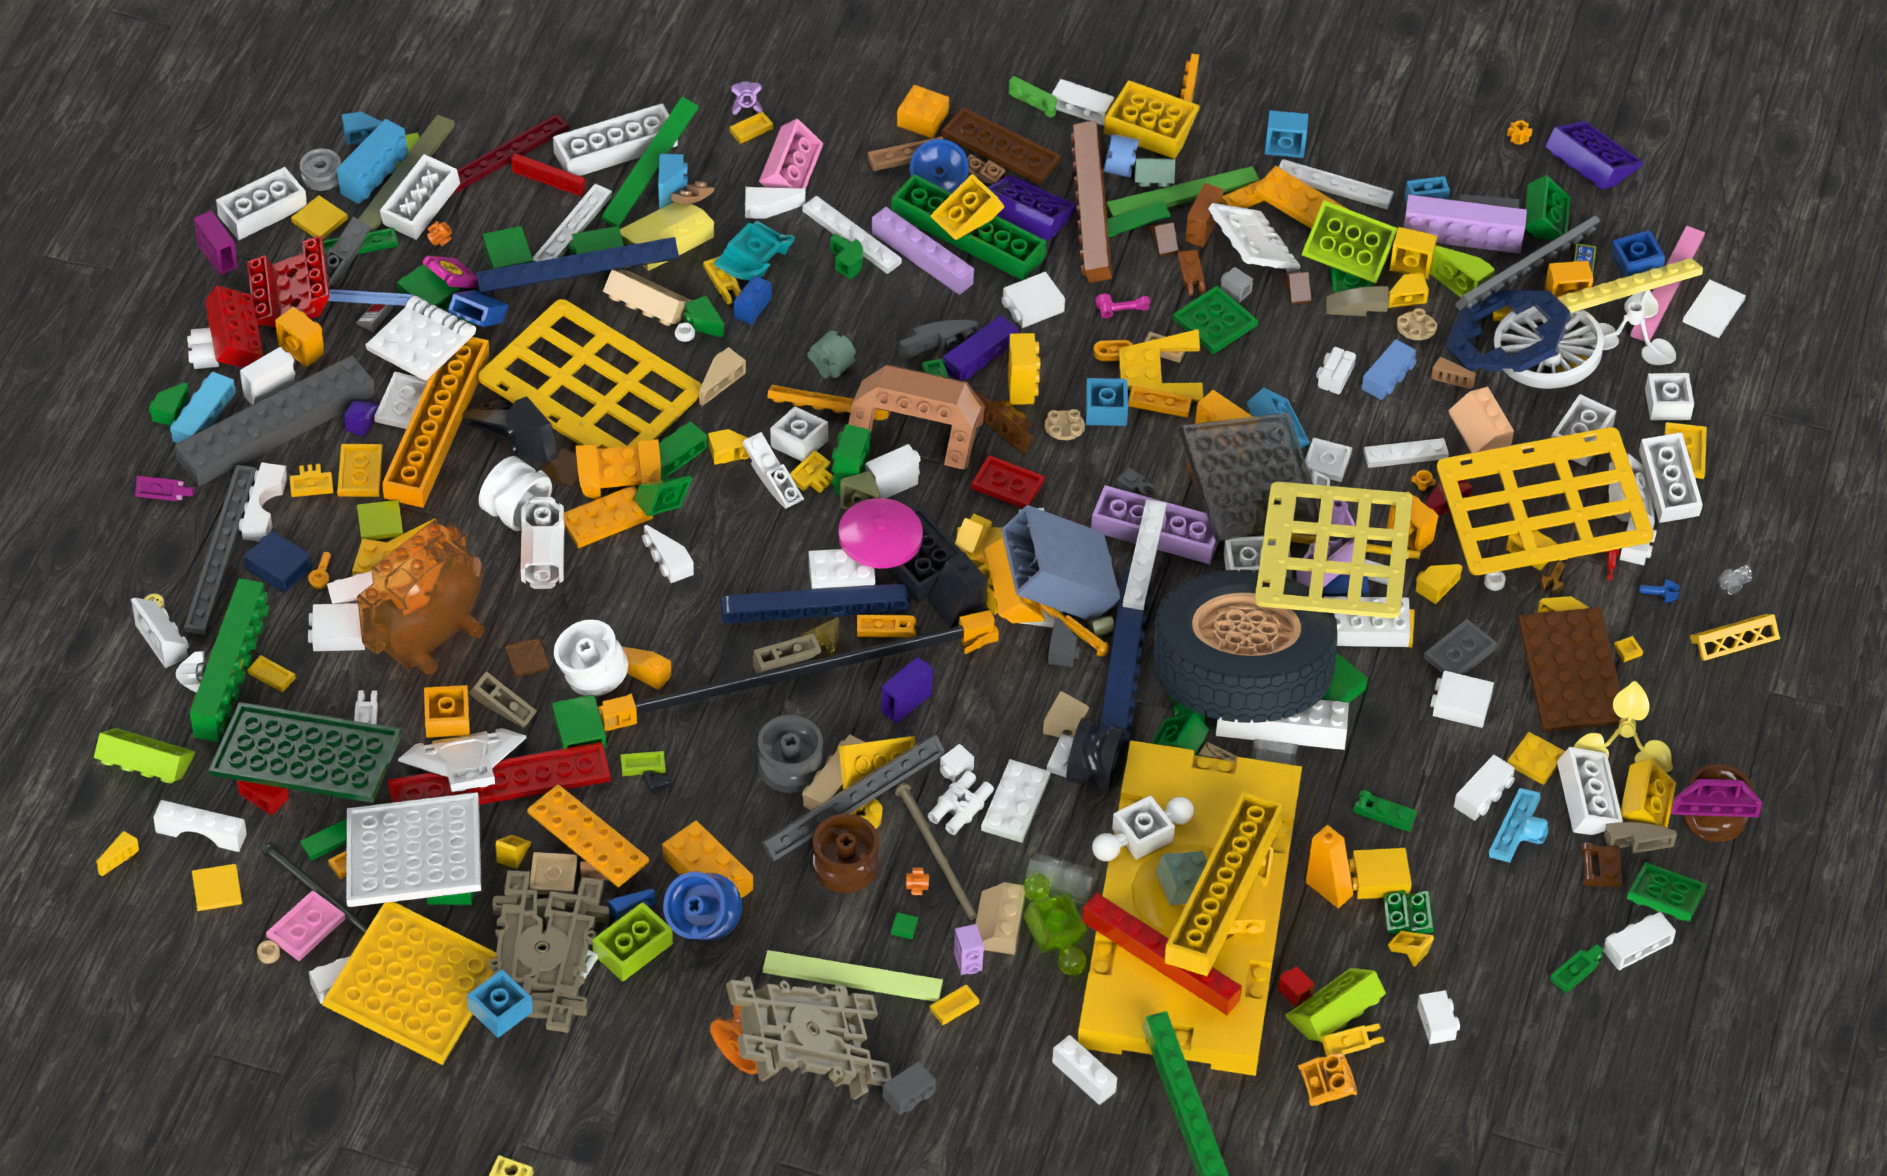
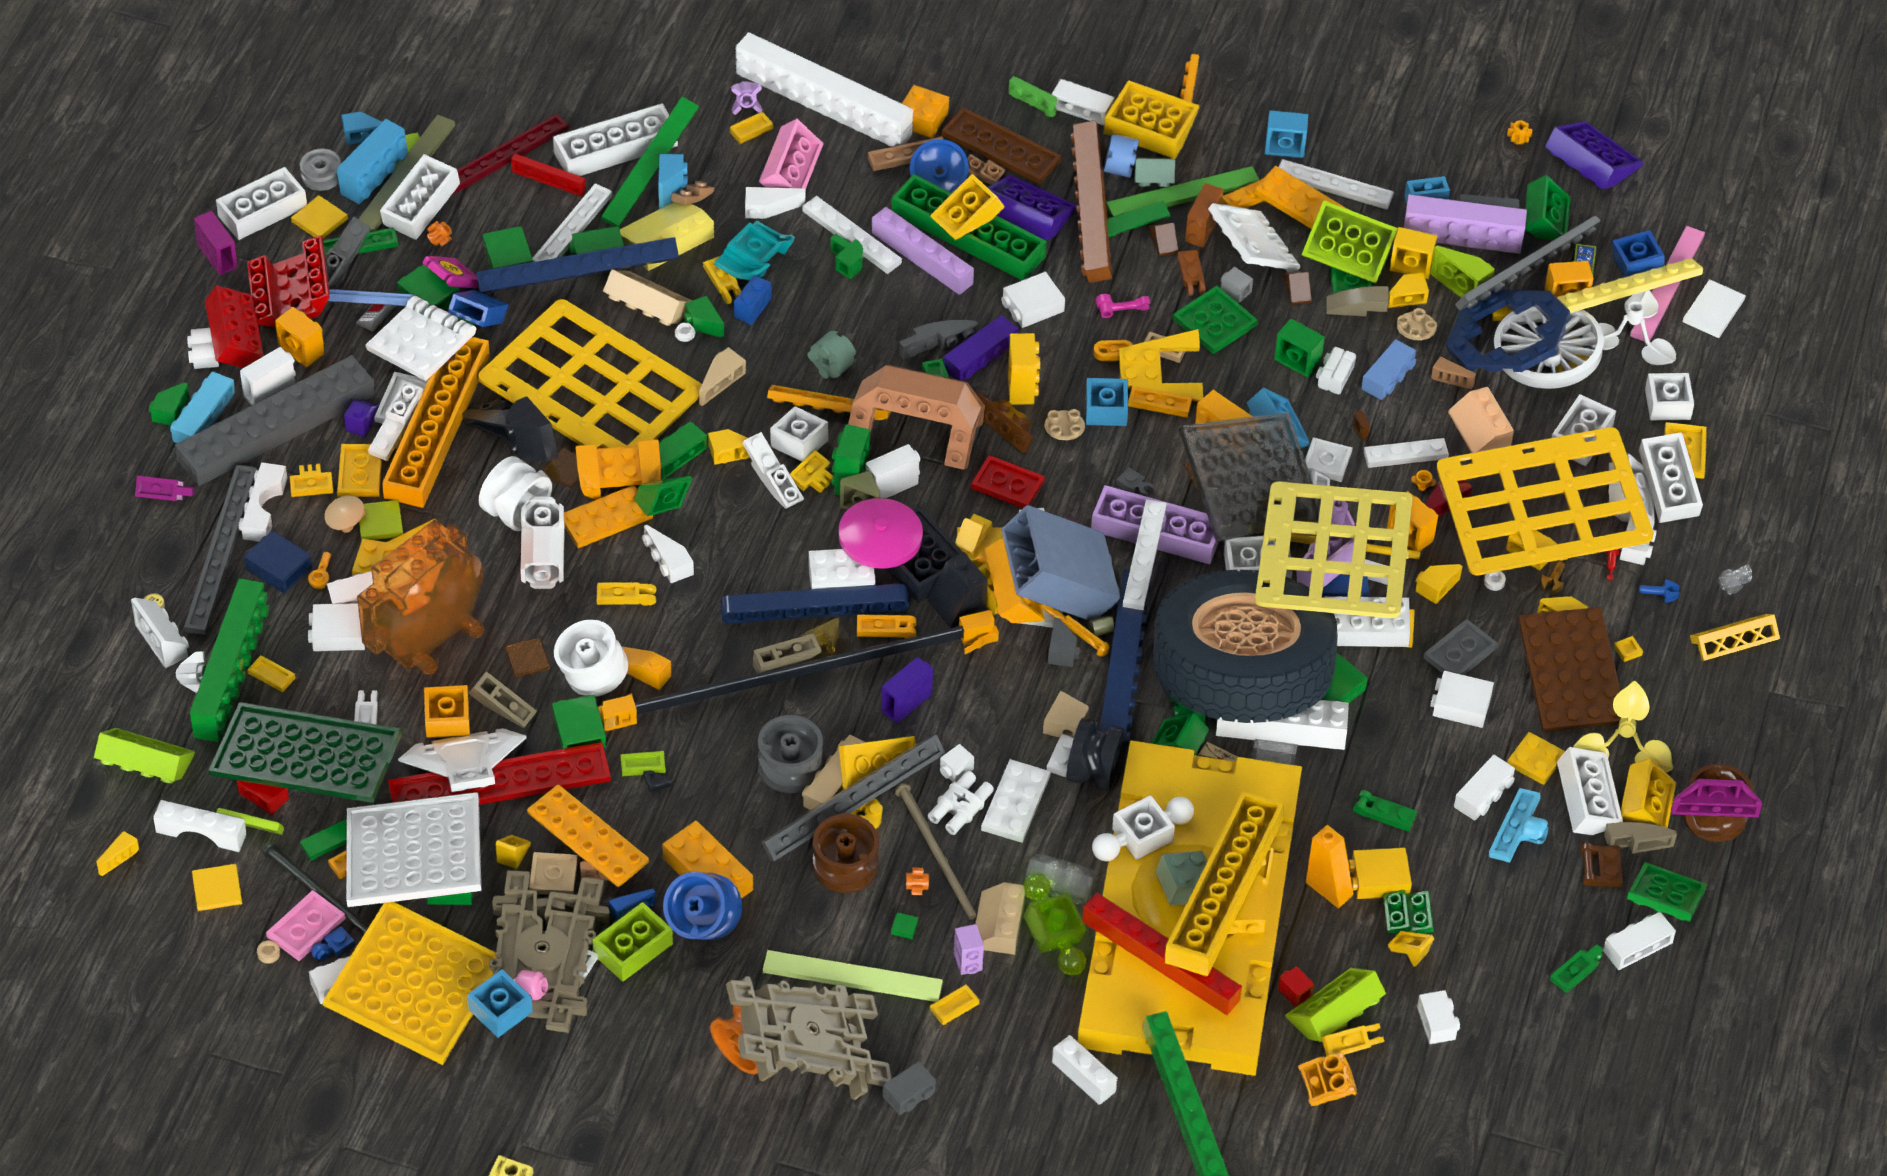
(255, 822): none -> lime tile
(336, 942): none -> blue plate
(344, 513): none -> tan dish
(396, 421): none -> white slope
(533, 983): none -> bright pink head
(625, 593): none -> yellow hinge
(824, 91): none -> white piece
(1299, 348): none -> green brick
(1361, 425): none -> reddish brown tile

